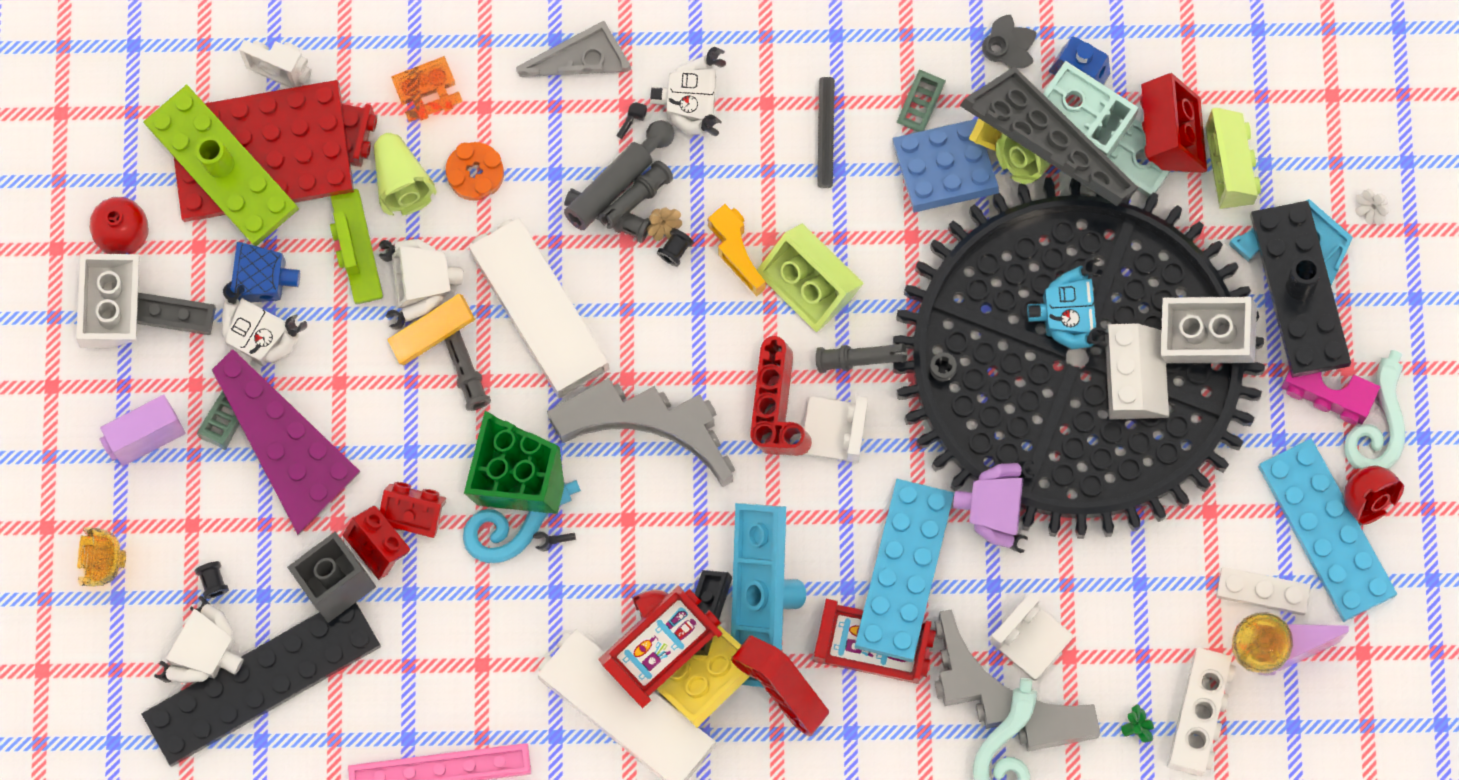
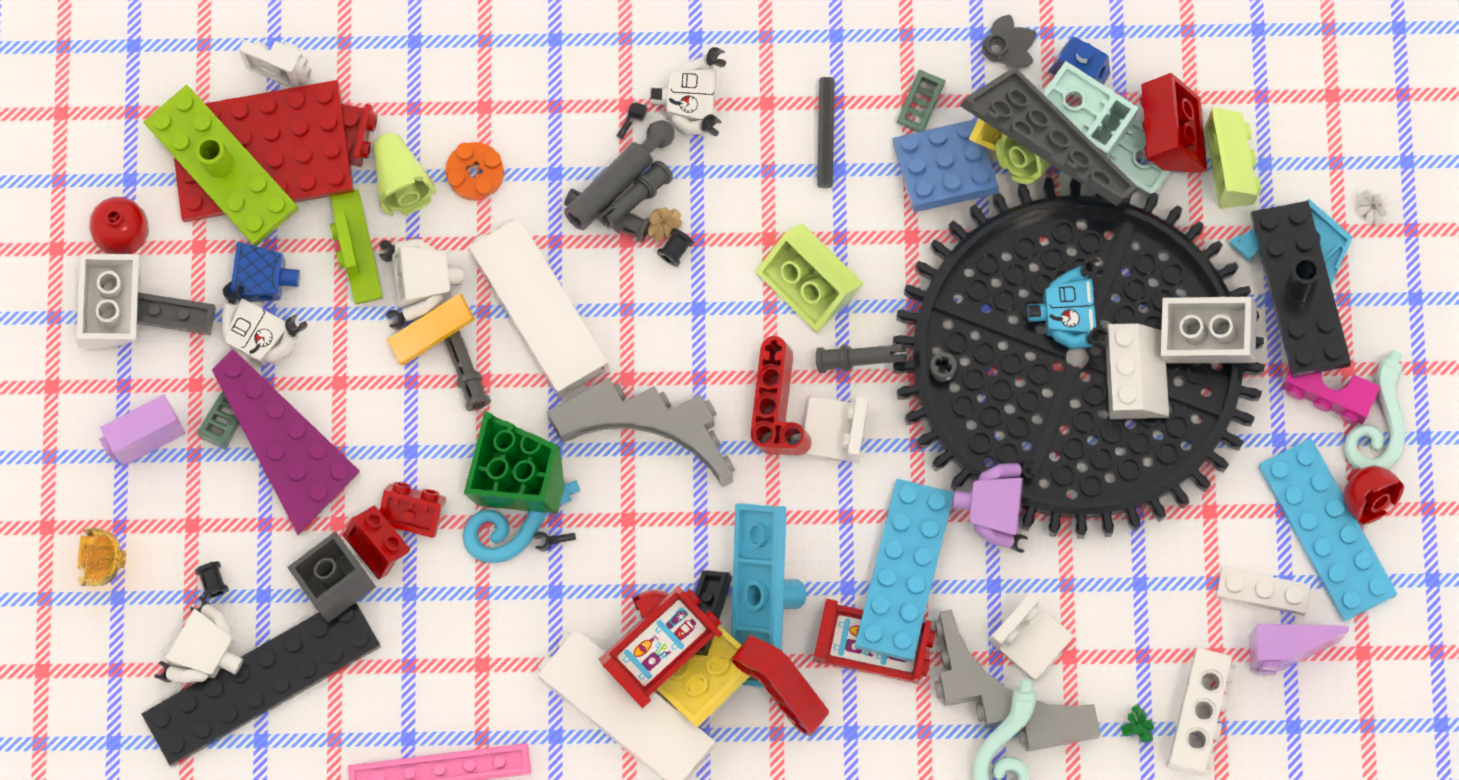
(424, 81): clear orange plate -> none
(585, 53): light grey wing -> none
(728, 227): yellow slope -> none
(1262, 642): clear yellow cylinder -> none

